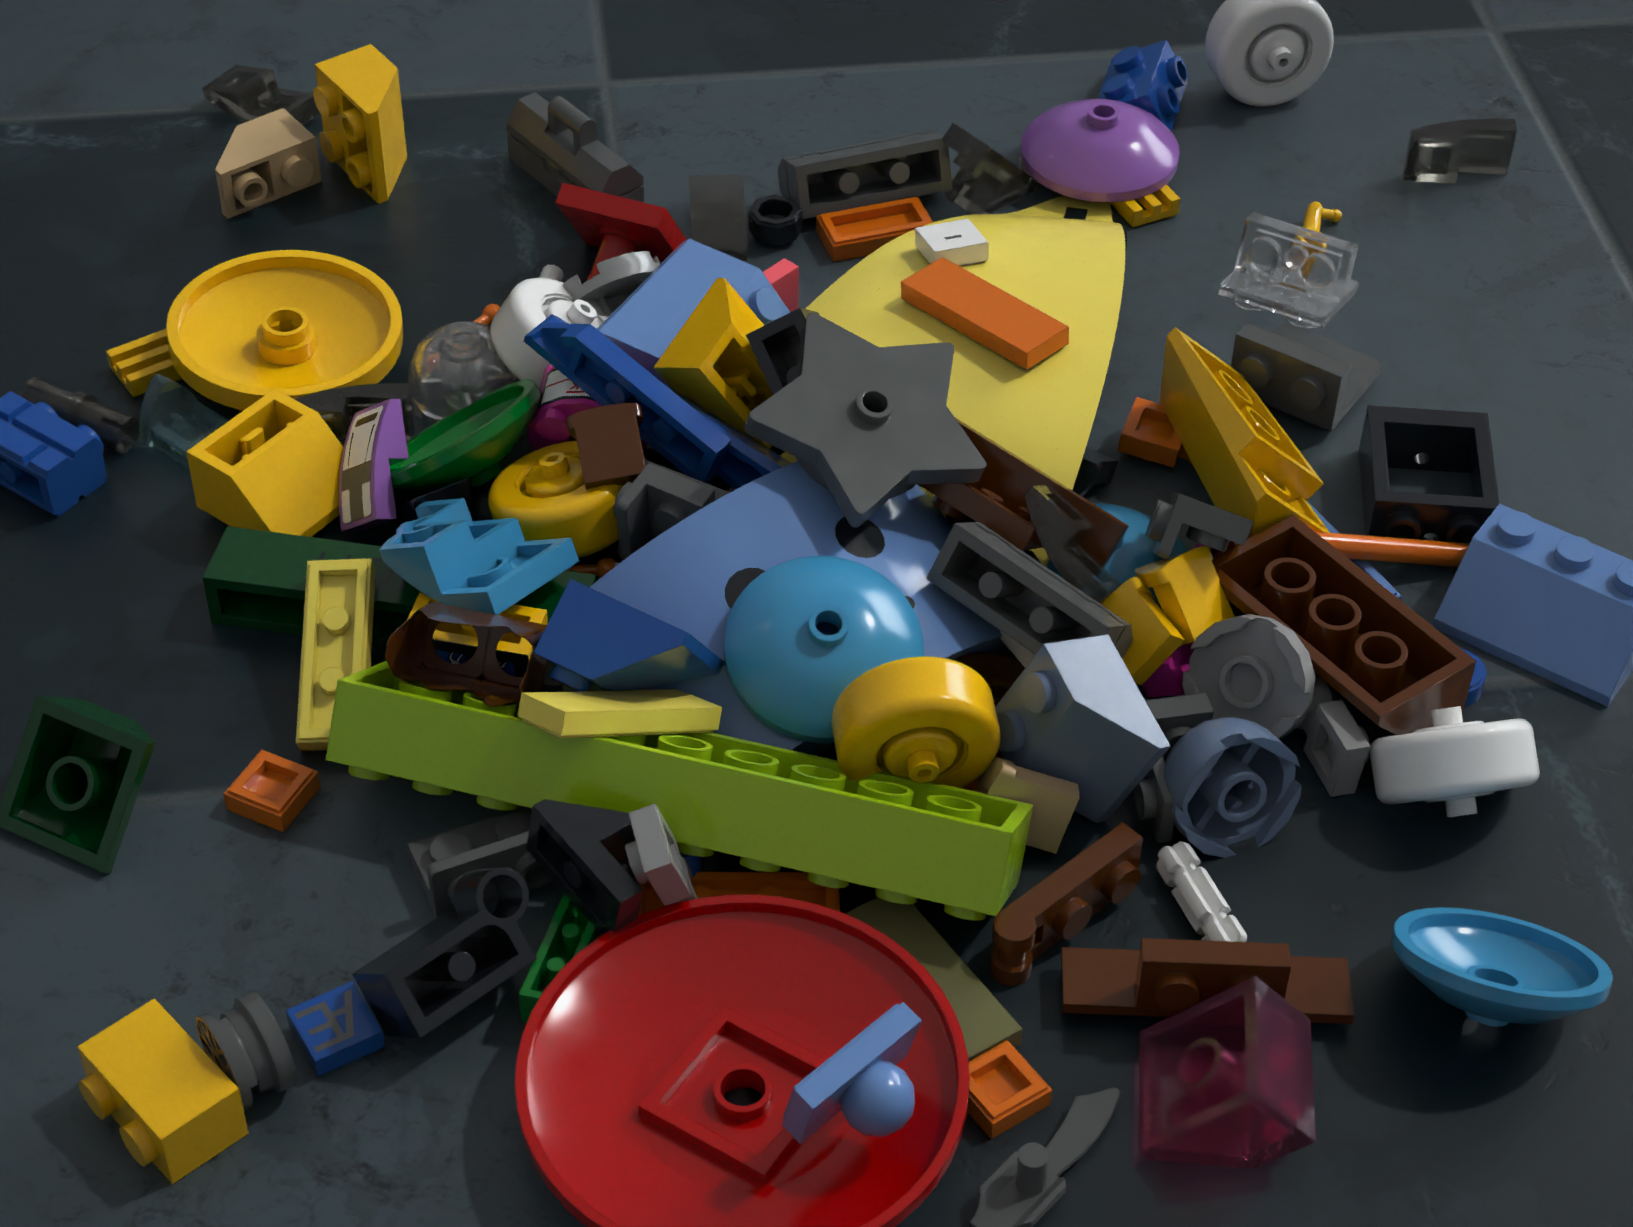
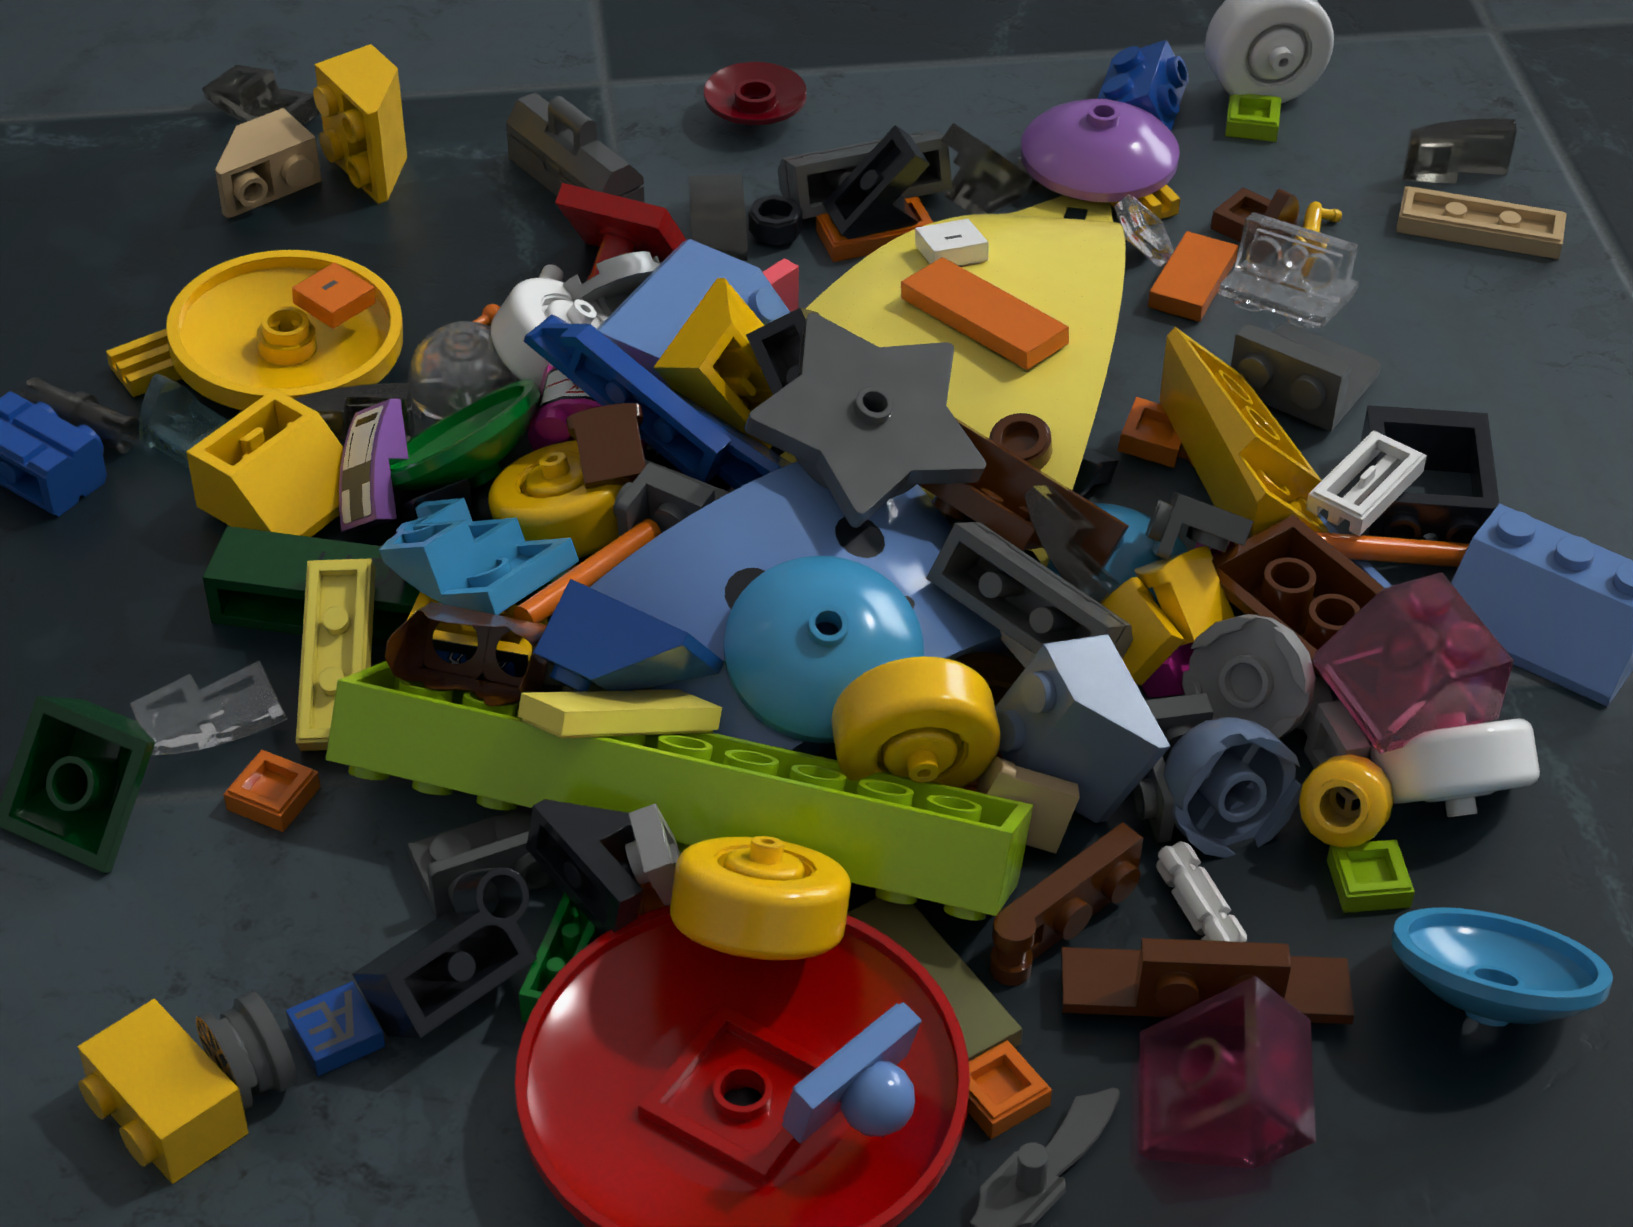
(194, 719): none -> clear slope
(333, 295): none -> orange tile
(588, 572): none -> orange bar
(755, 93): none -> dark red dish
(760, 898): none -> yellow wheel
(872, 194): none -> black slope
(1025, 437): none -> reddish brown tile
(1144, 230): none -> clear tile
(1192, 276): none -> orange tile
(1231, 215): none -> reddish brown tile
(1253, 117): none -> lime tile
(1339, 822): none -> yellow head
(1362, 516): none -> white tile
(1370, 876): none -> lime tile
(1415, 663): none -> clear pink slope
(1482, 222): none -> tan tile

